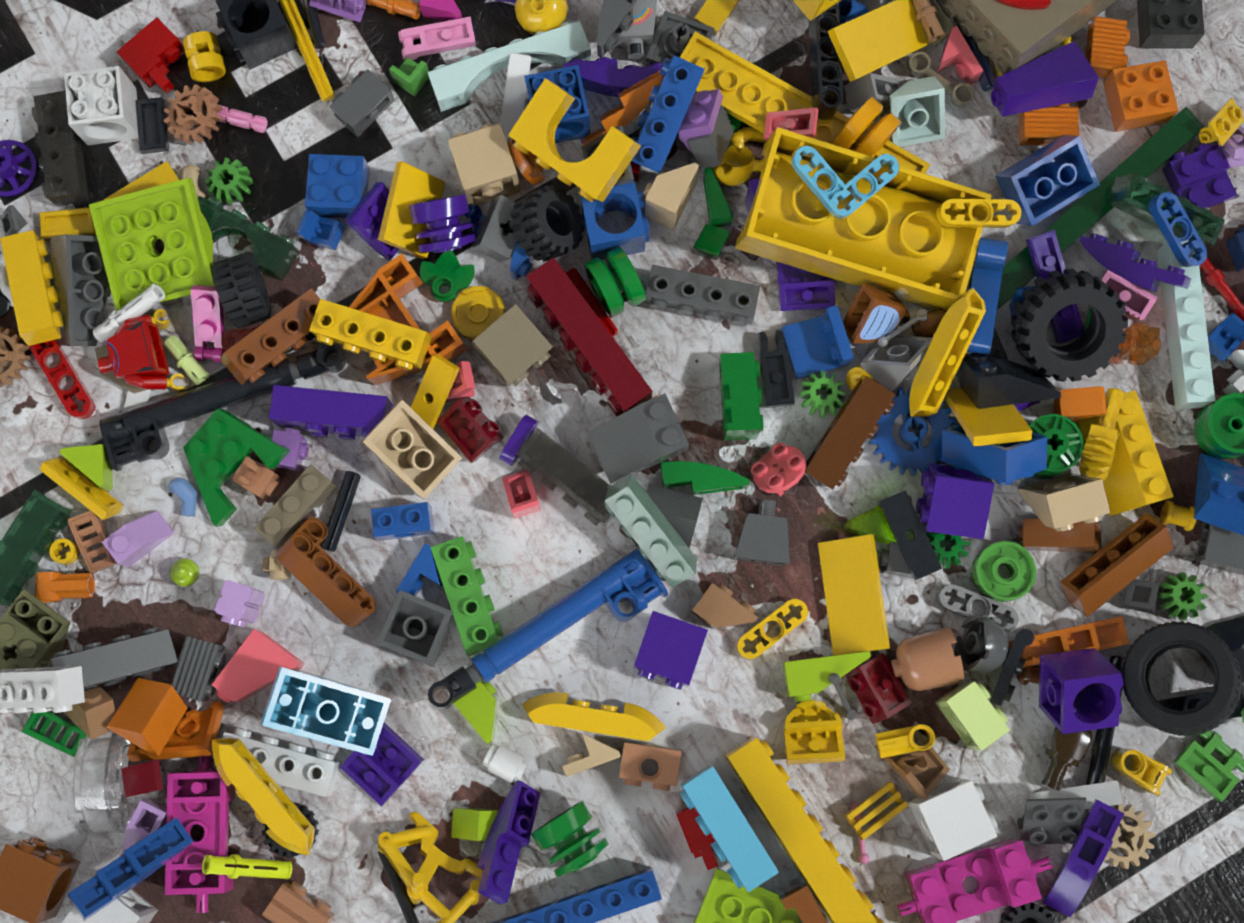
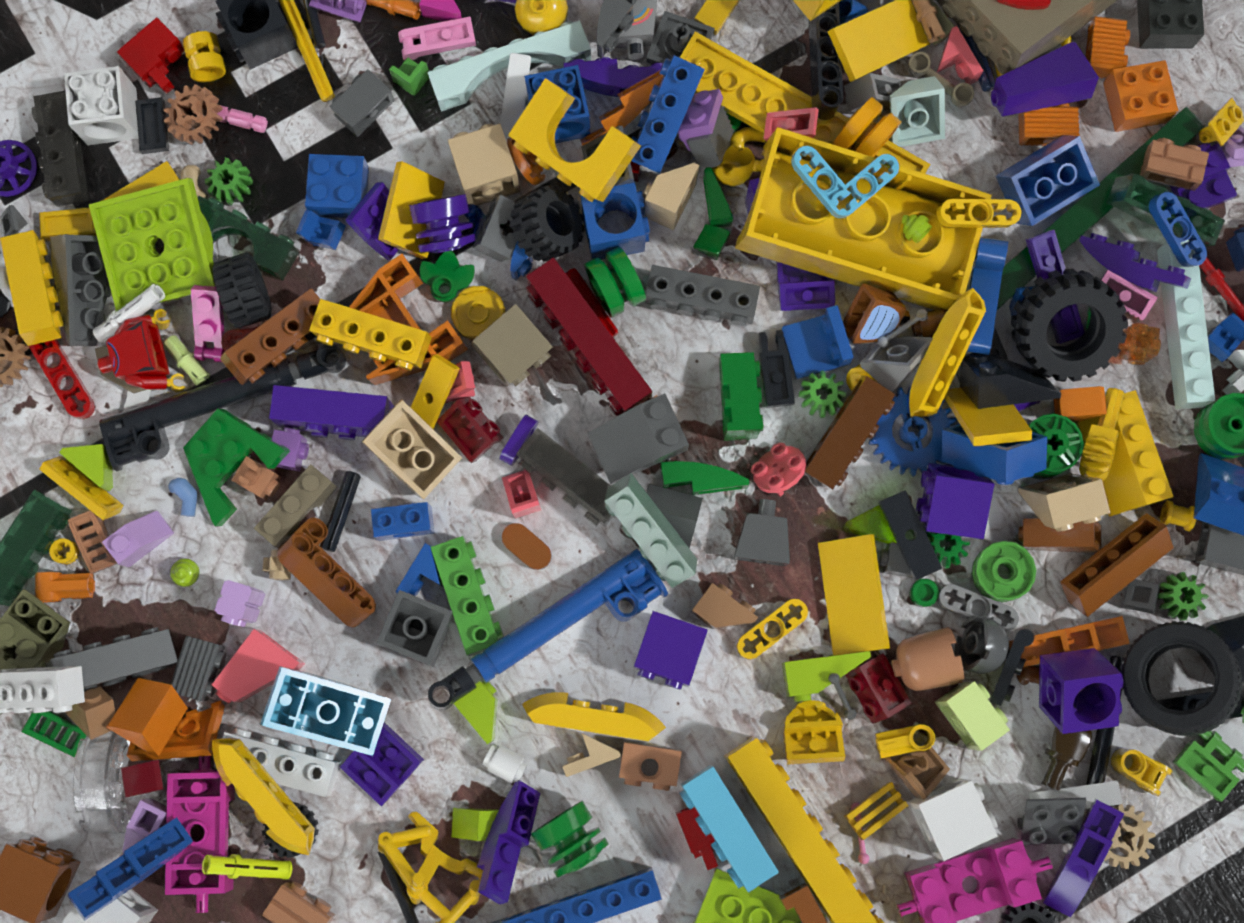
(526, 546): none -> dark orange tile
(915, 227): none -> lime plate
(924, 592): none -> green tile
(1174, 164): none -> nougat brick

